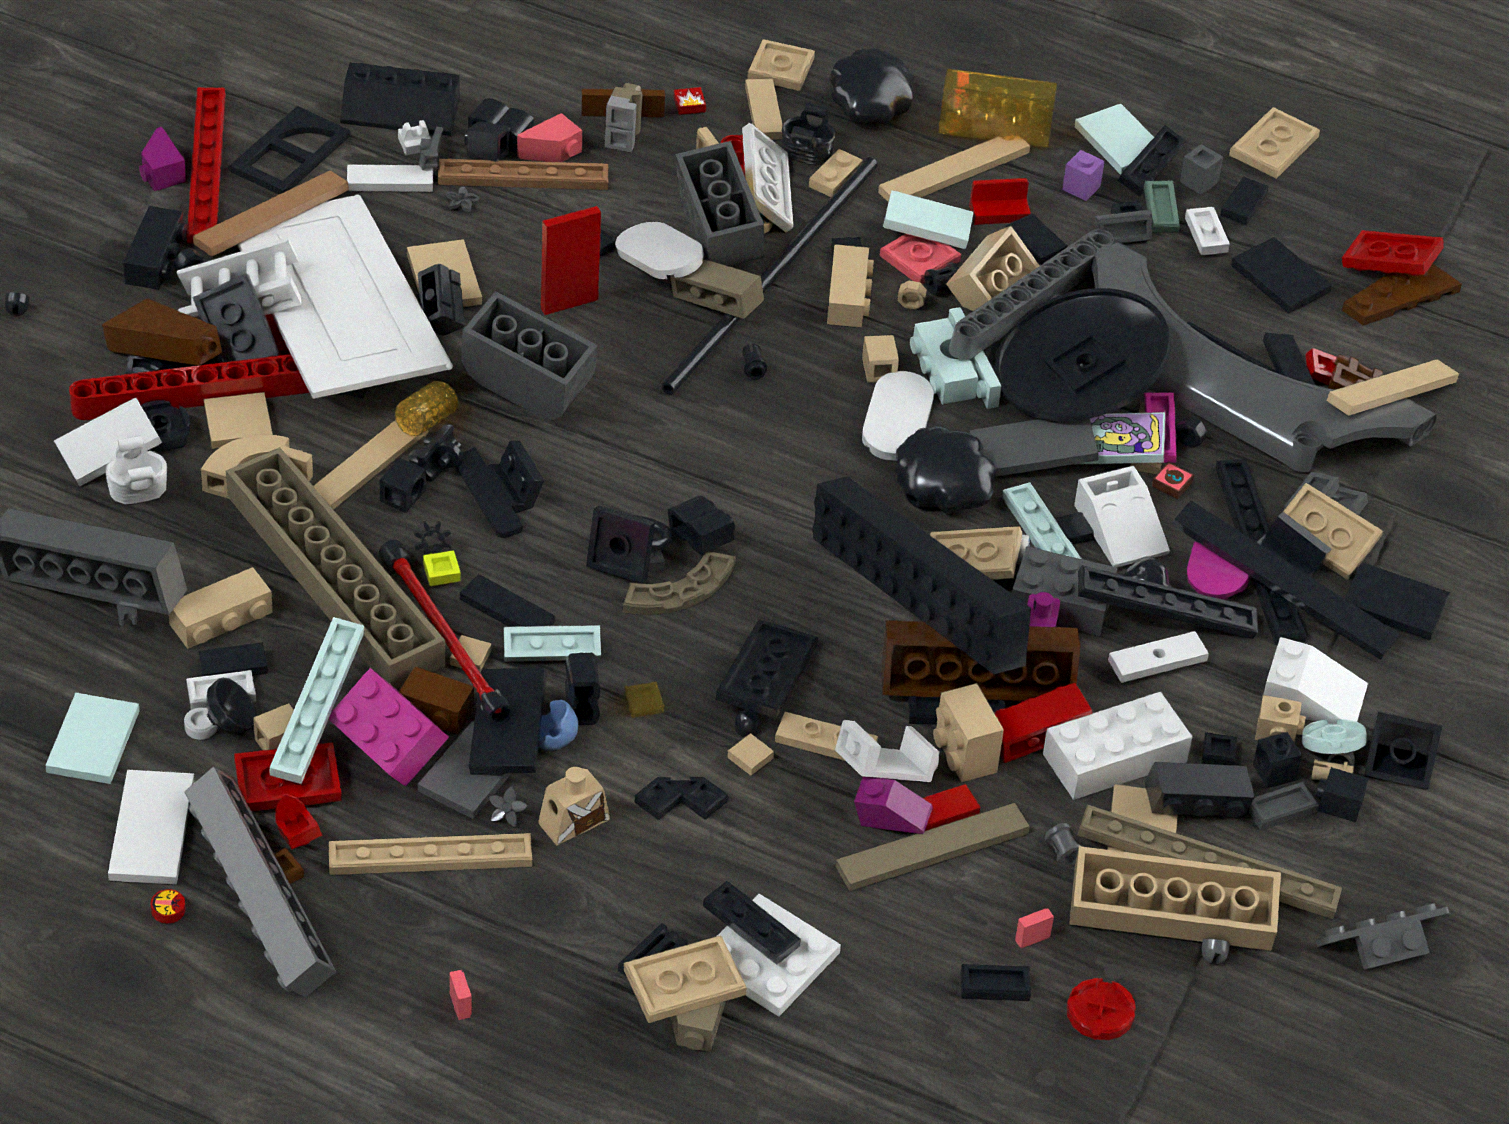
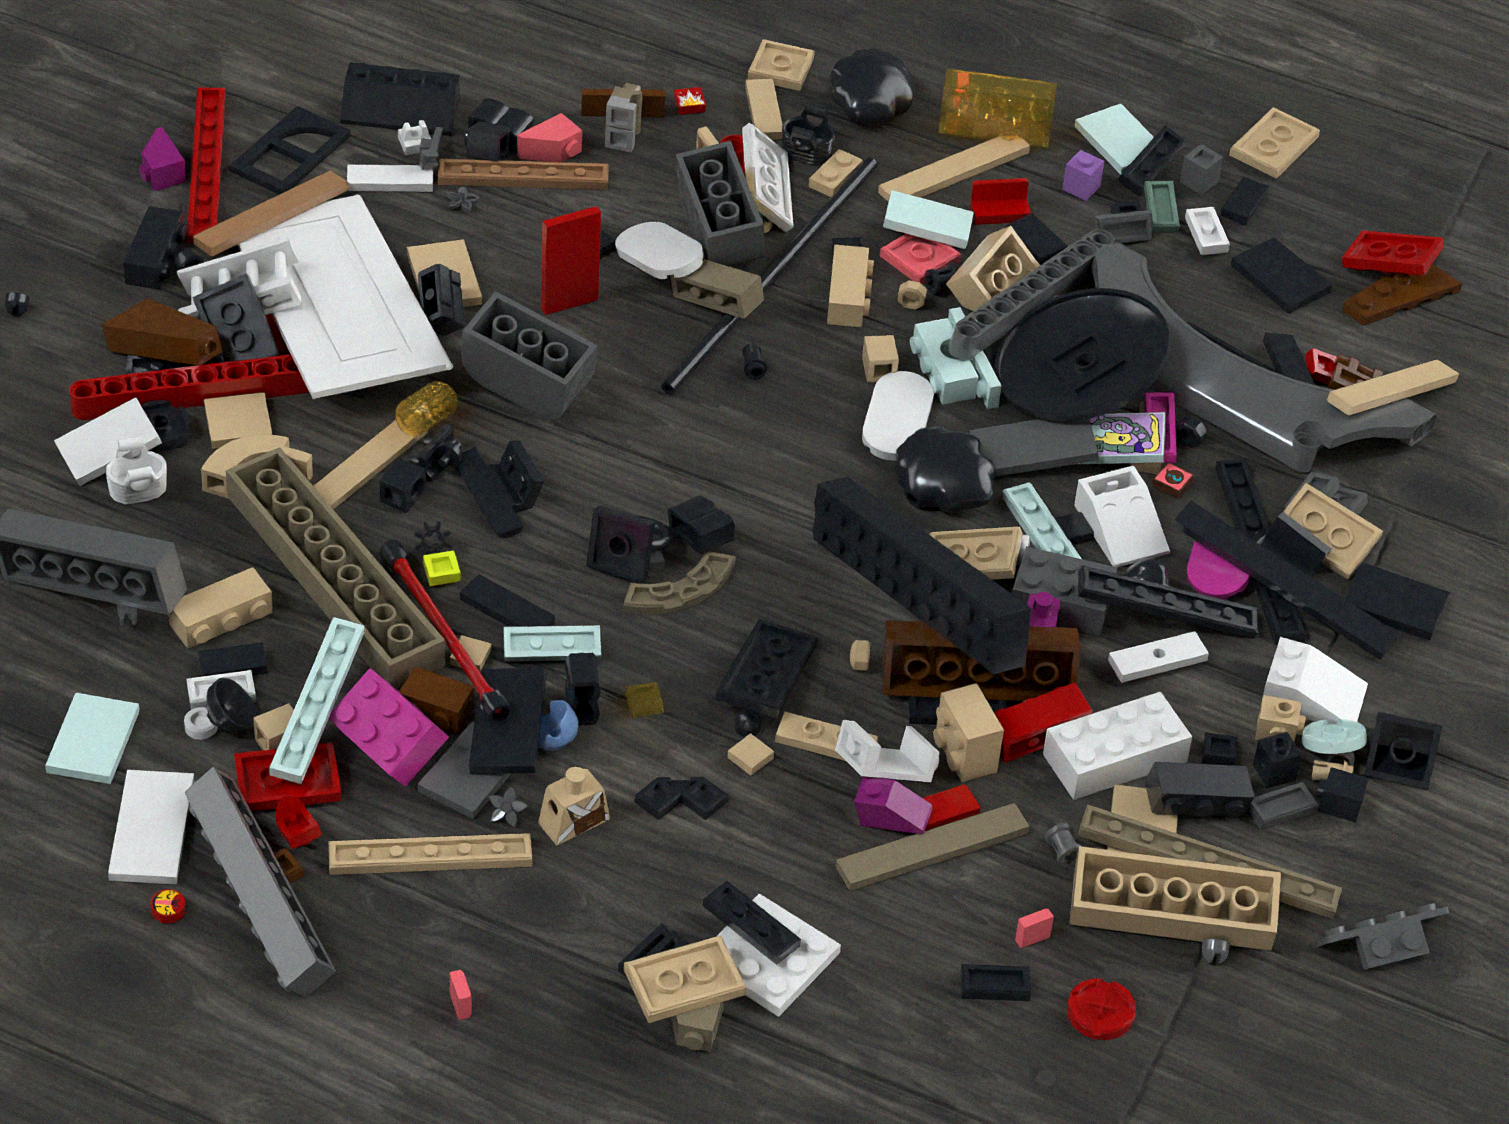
(860, 655): none -> tan tile

